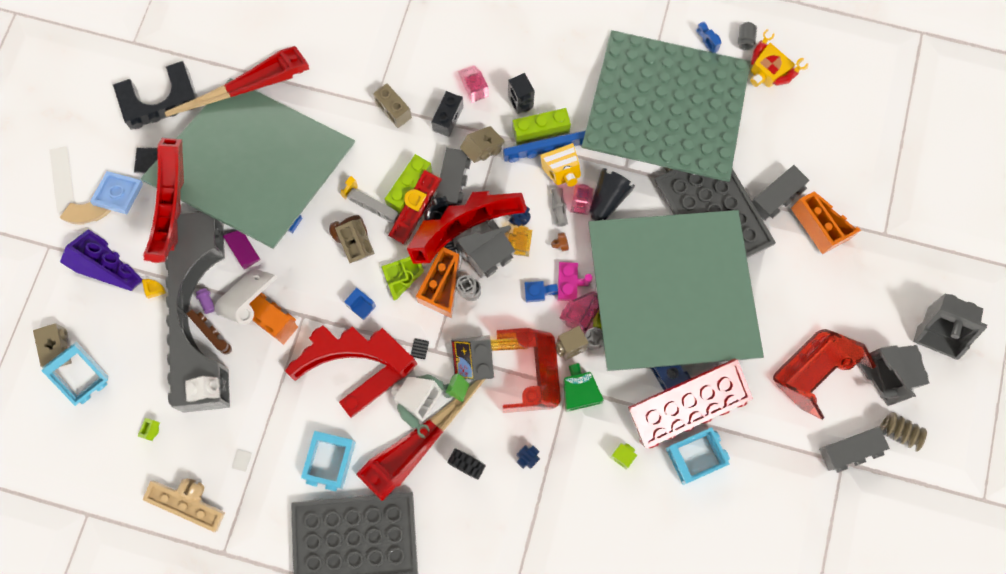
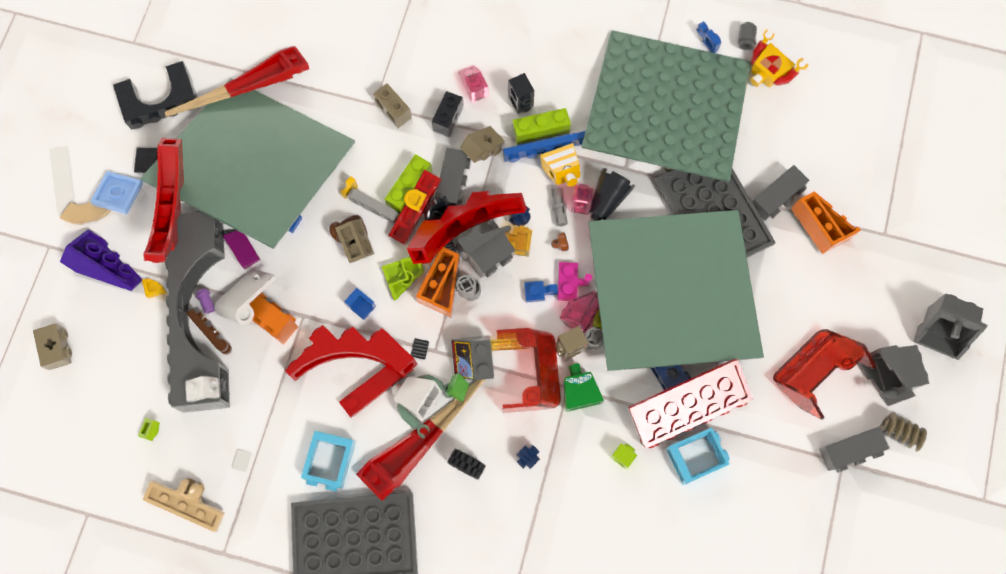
(83, 396): medium azure window -> none

